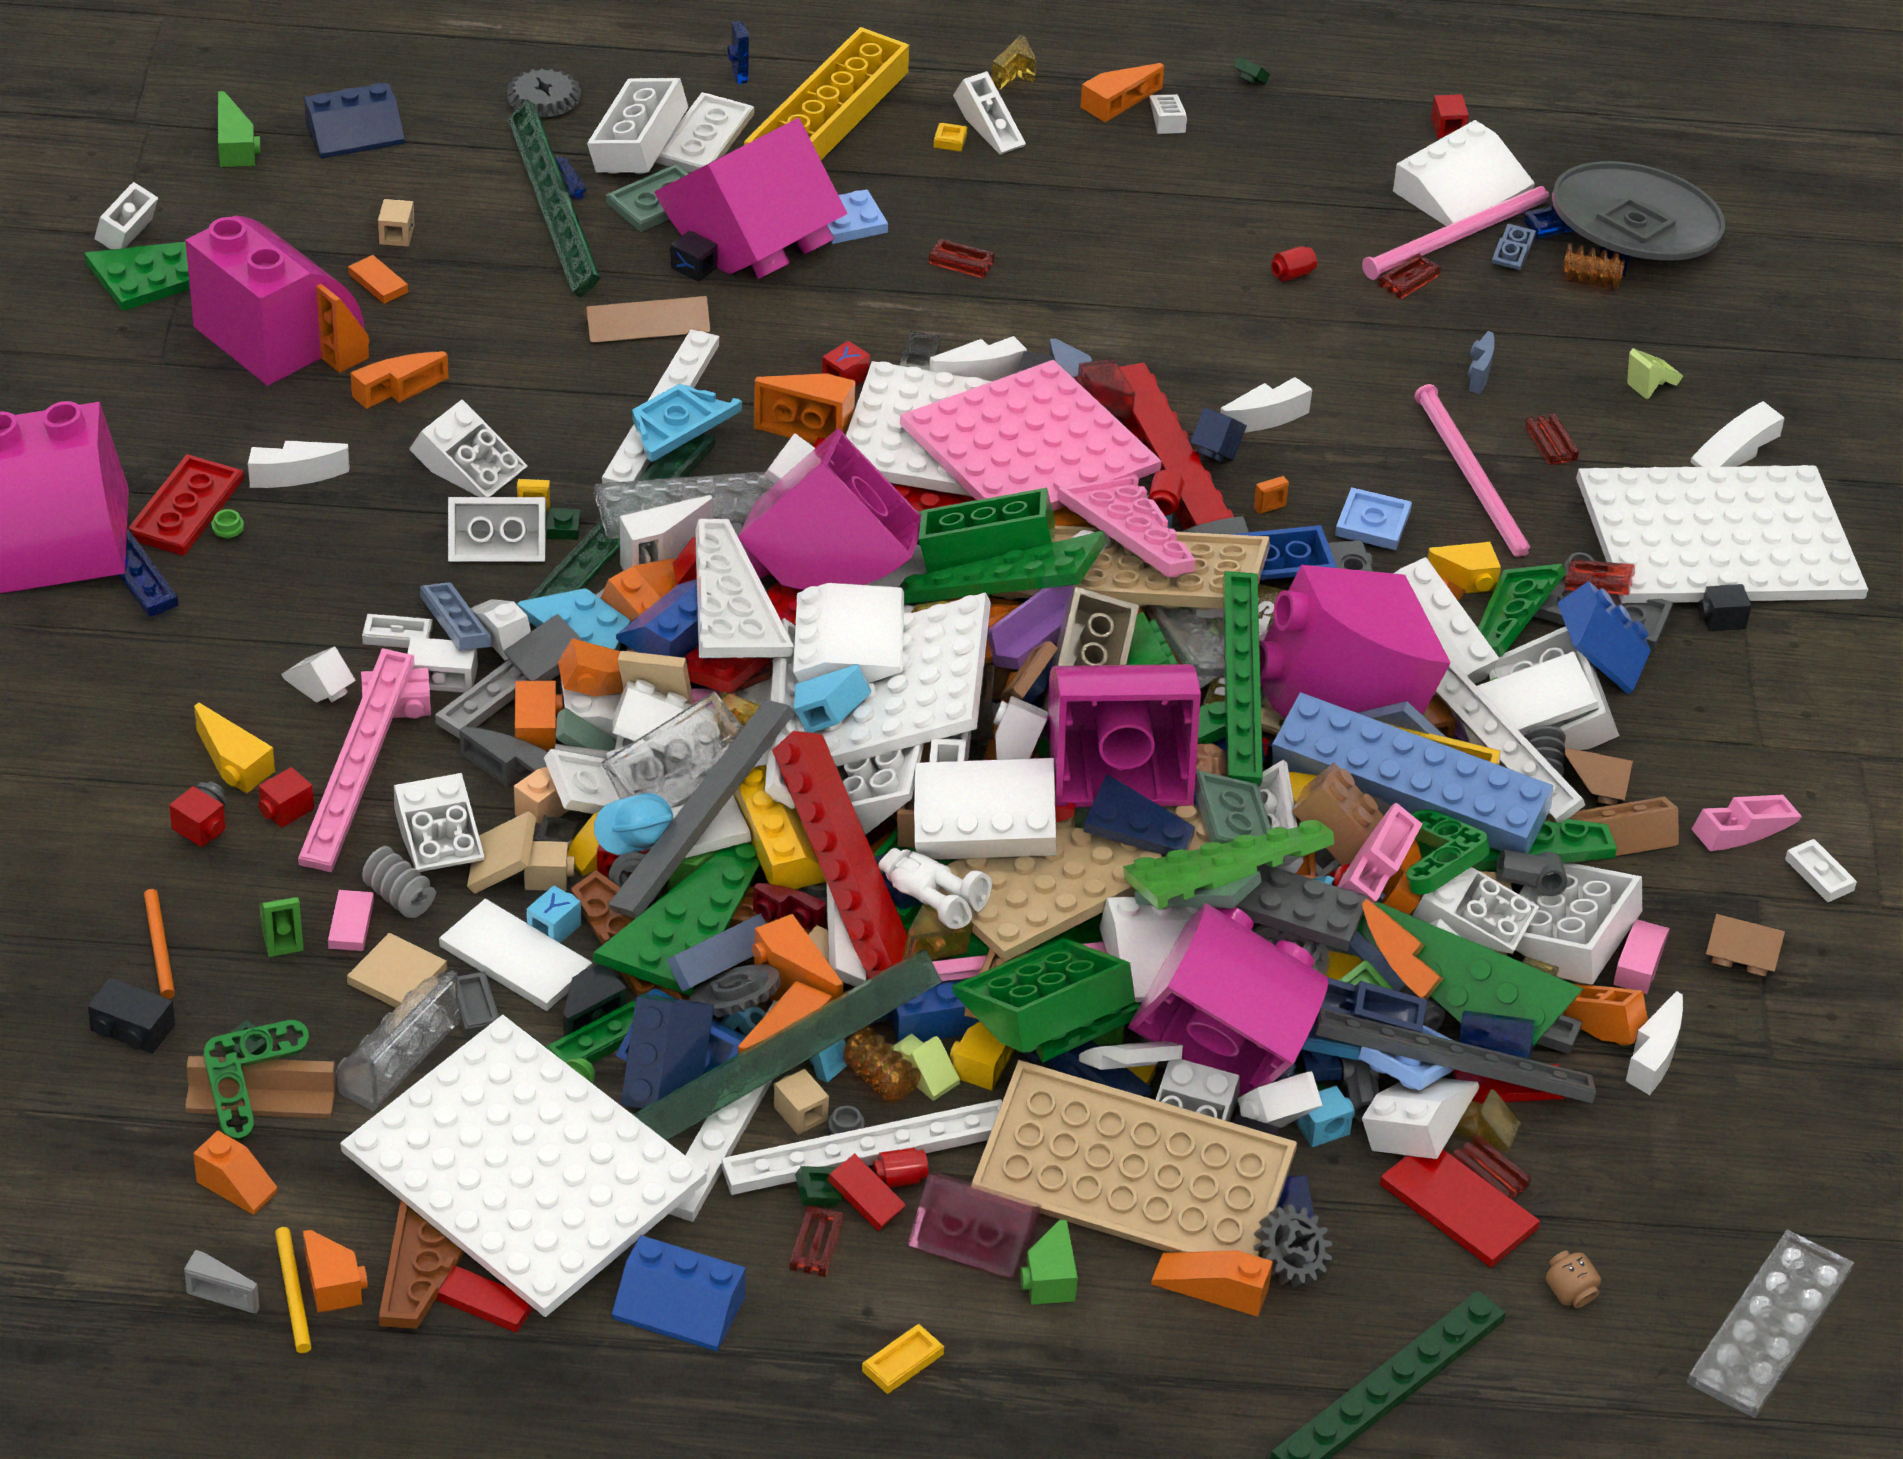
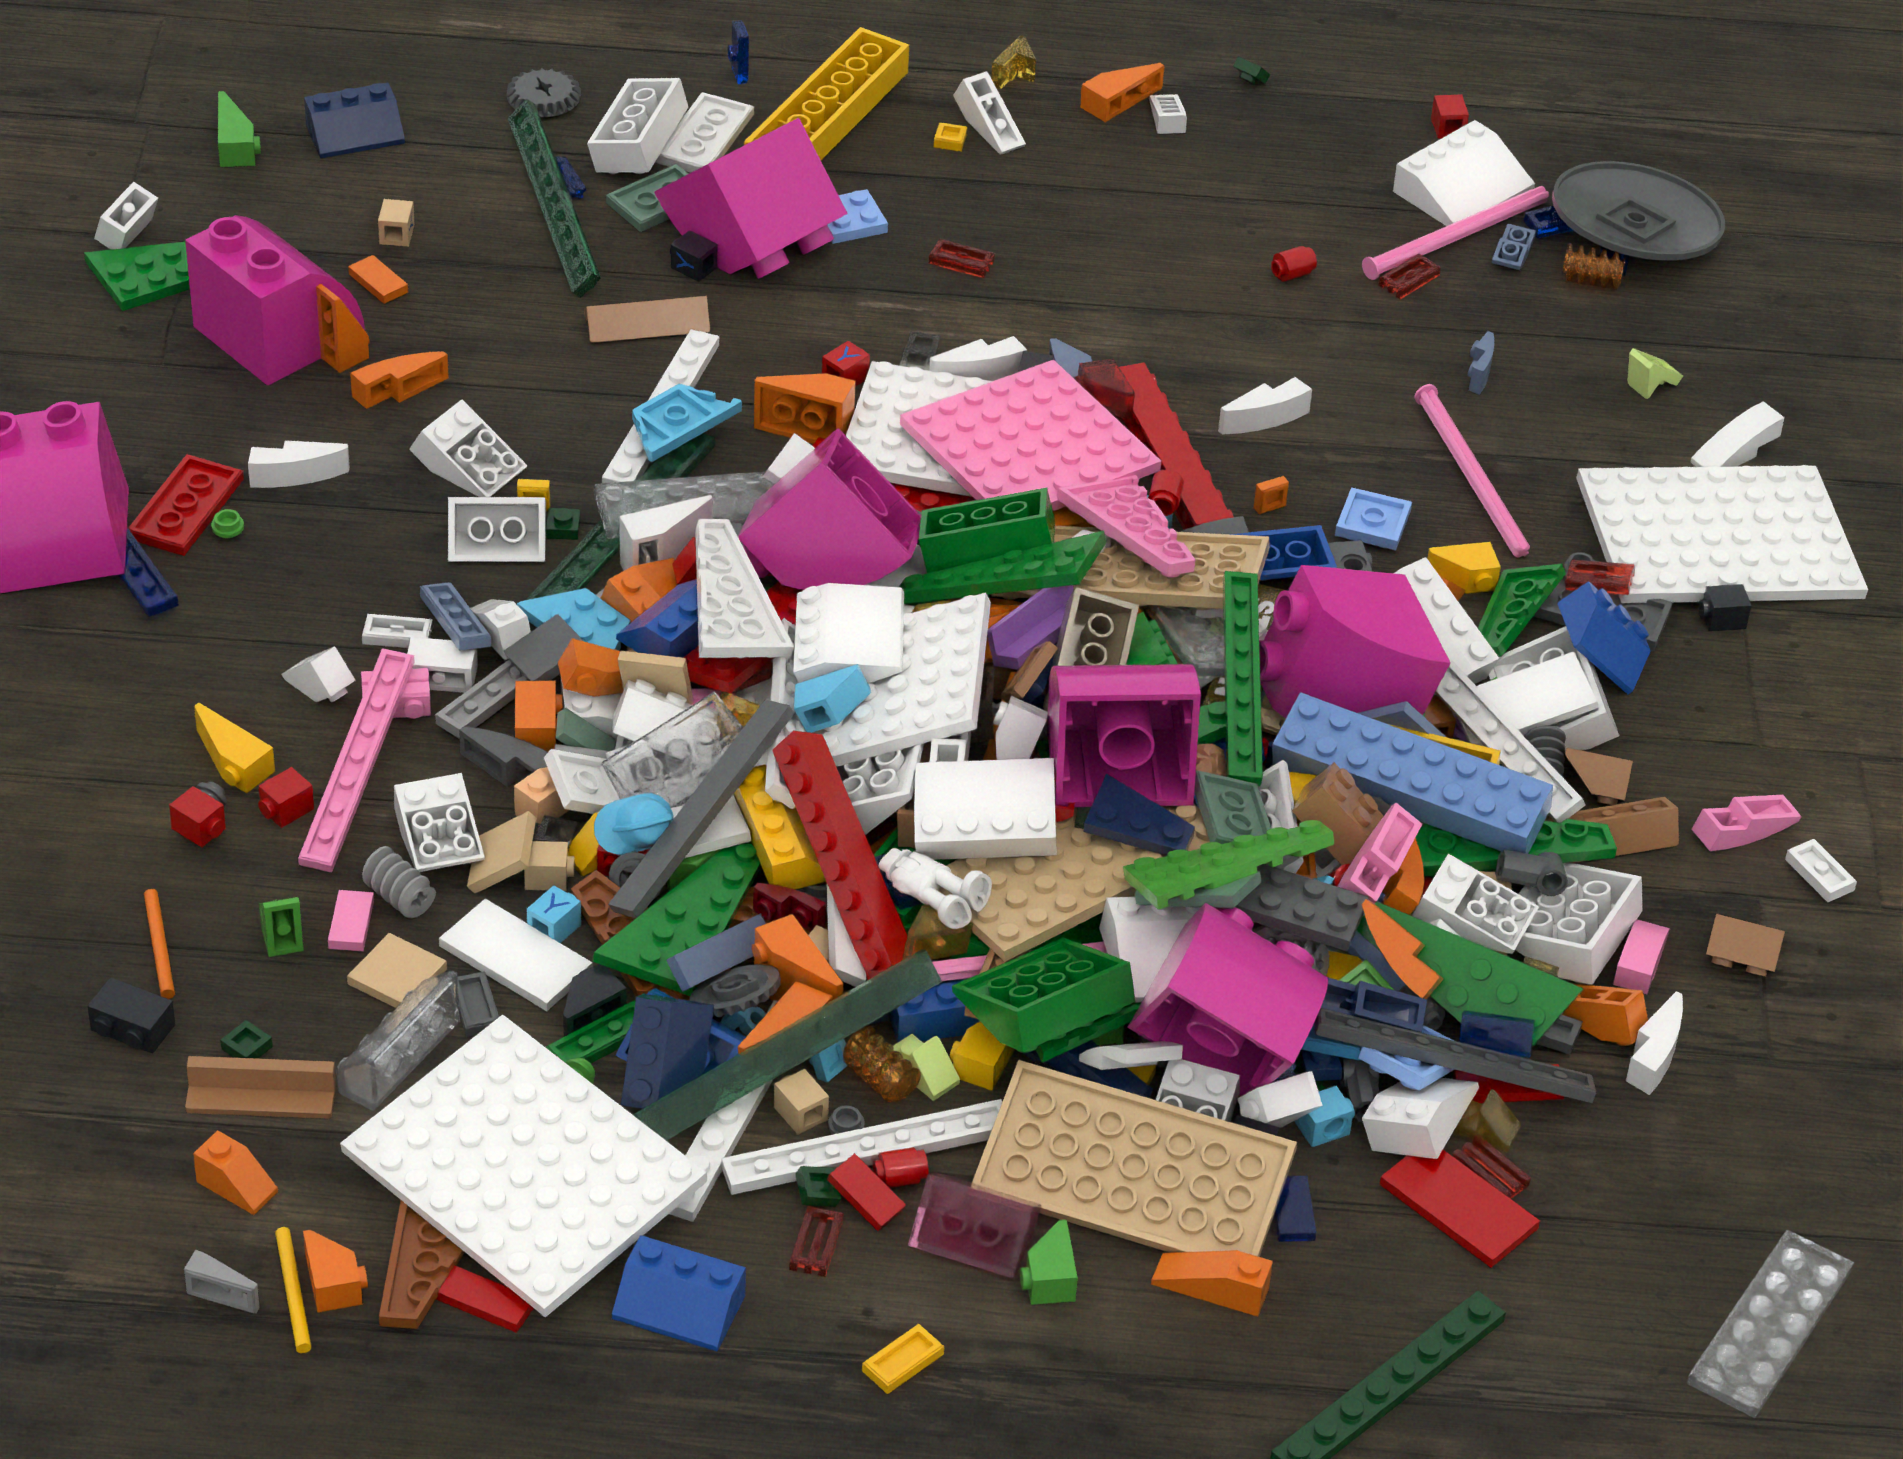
(232, 1069): green beam -> none
(1218, 435): dark blue brick -> none
(1286, 1228): dark grey gear -> none
(1457, 850): green beam -> none
(1557, 438): clear red tile -> none
(1573, 1279): medium nougat head -> none

